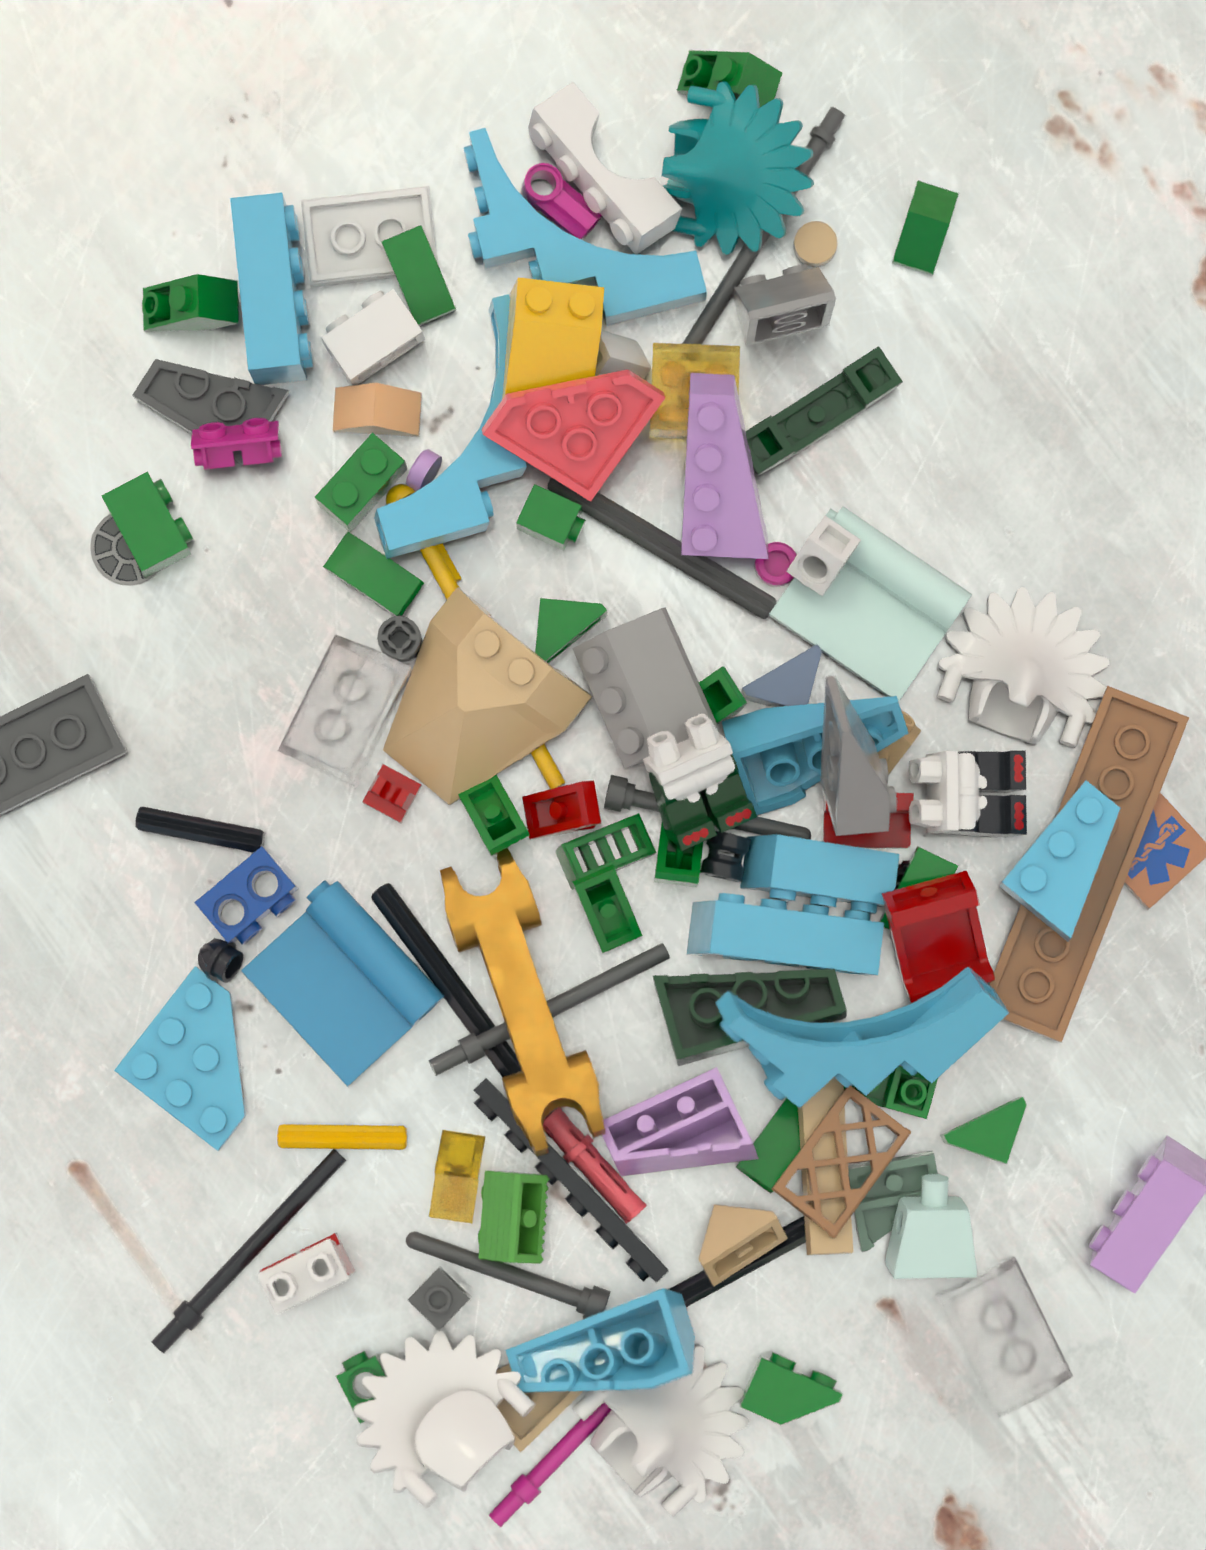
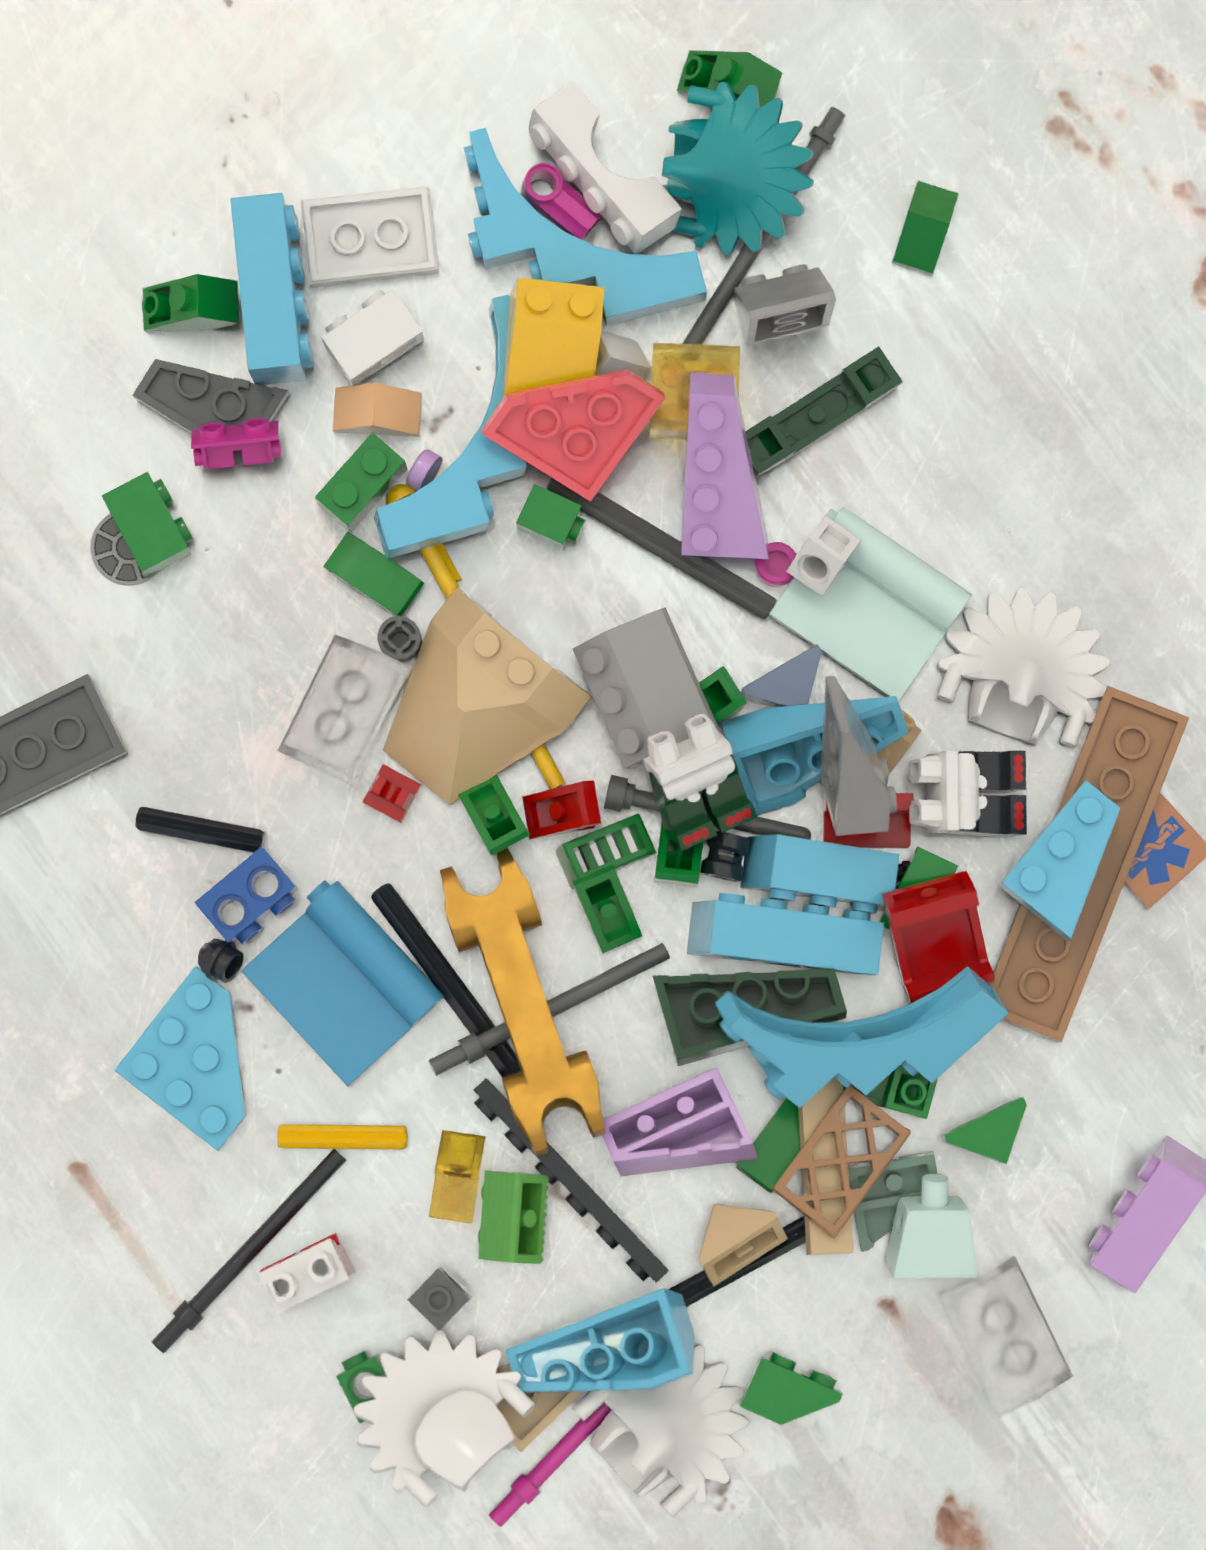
(418, 275): green slope -> none
(563, 624): green slope -> none
(587, 1301): dark grey piece -> none
(595, 1168): coral pin -> none
(815, 243): tan tile -> none

